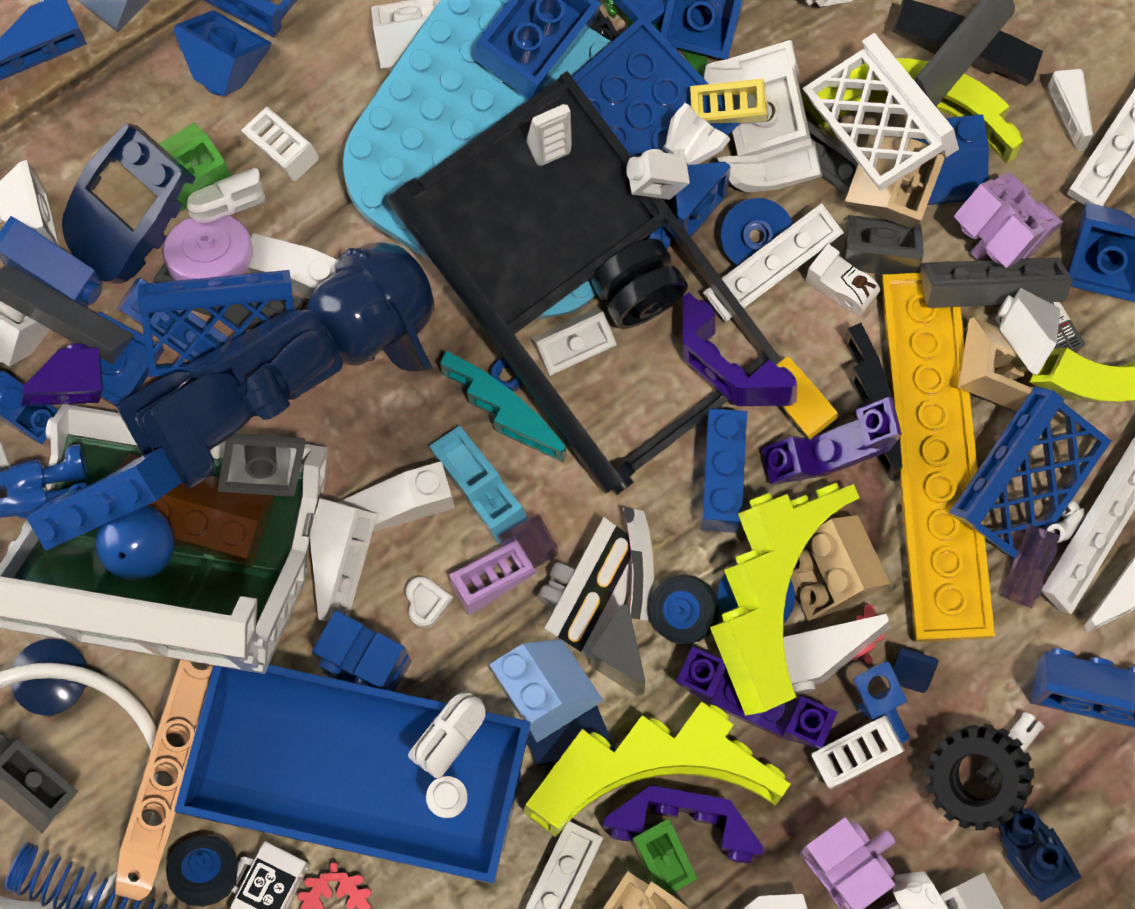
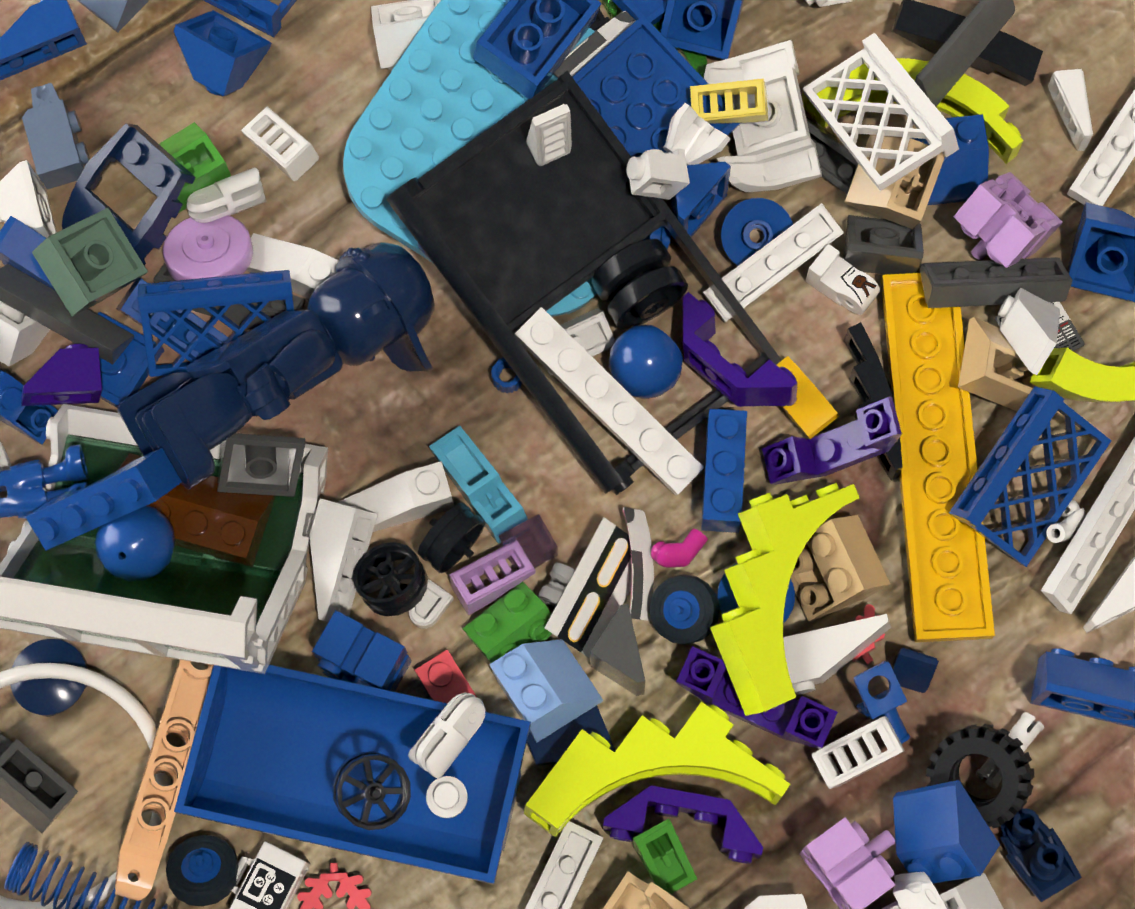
(54, 139): none -> sand blue hinge
(89, 261): none -> sand green slope
(371, 790): none -> black wheel
(392, 580): none -> black wheel
(443, 678): none -> coral plate
(451, 537): none -> black wheel
(510, 622): none -> bright green bracket
(512, 414): teal slope -> none
(595, 44): none -> sticker
(608, 401): none -> white plate
(645, 361): none -> blue helmet
(679, 554): none -> dark pink arm
(942, 833): none -> blue slope
(1030, 566): clear purple plate -> none

